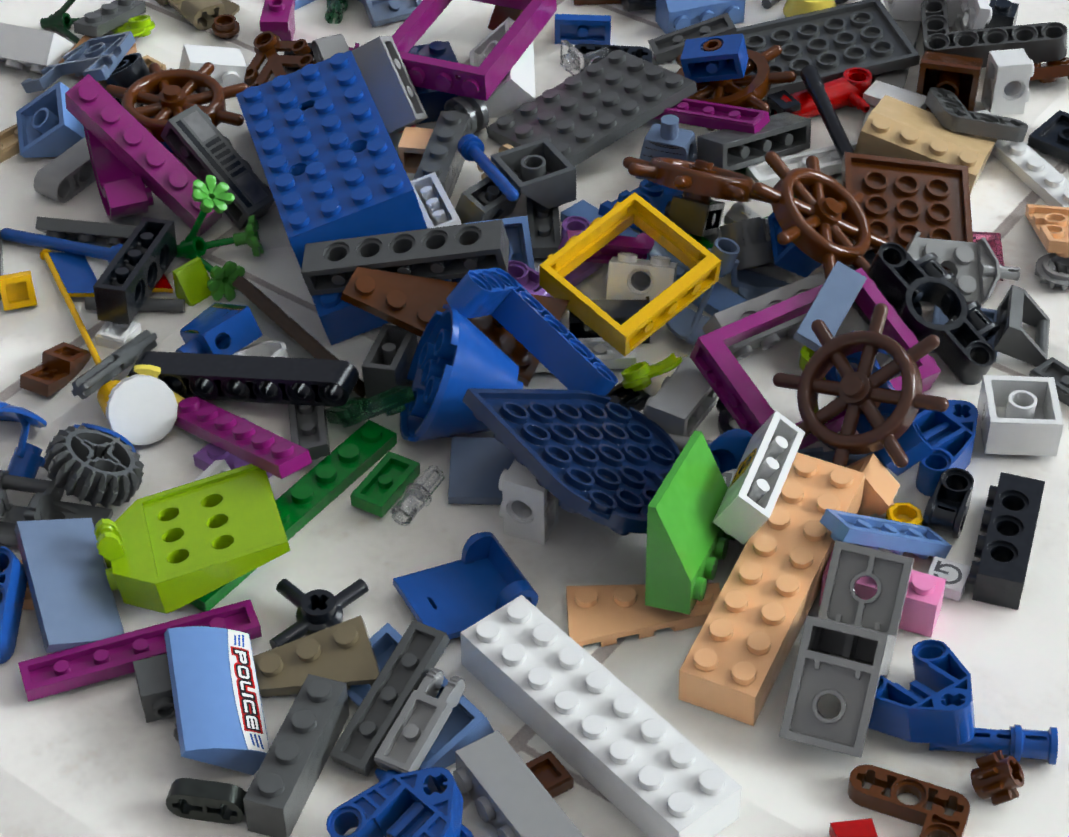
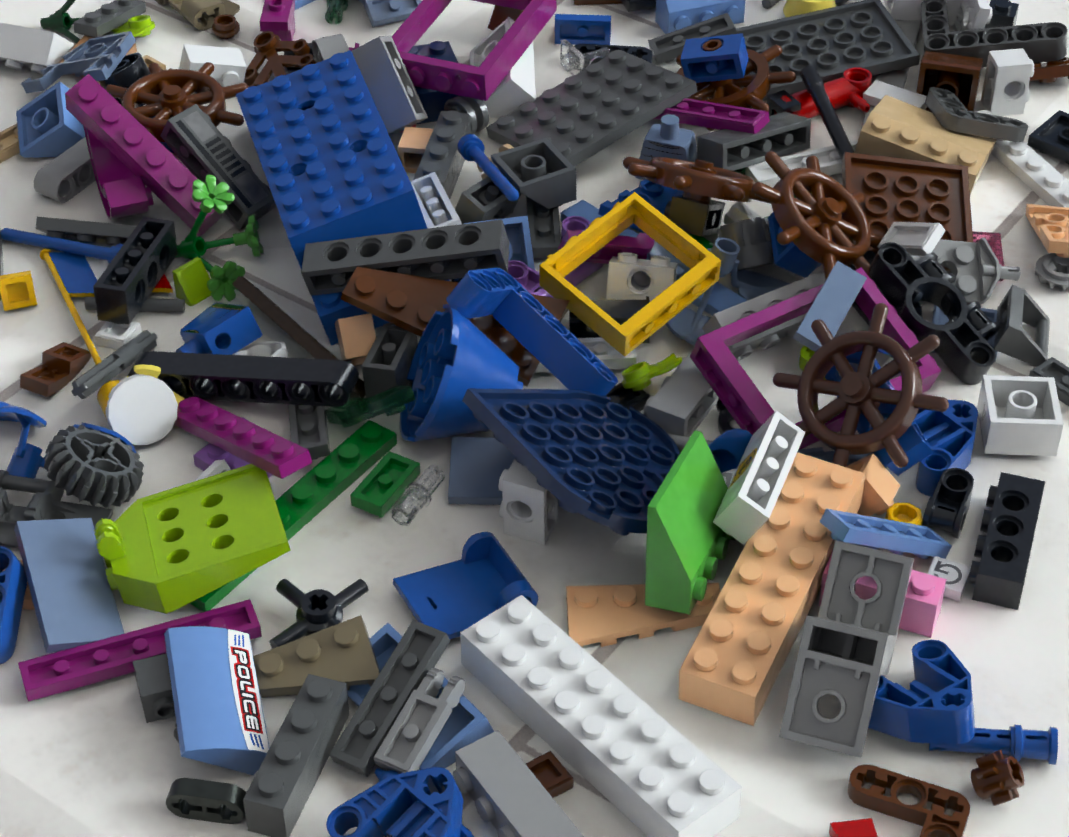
(355, 337): none -> light nougat brick
(914, 237): none -> white tile

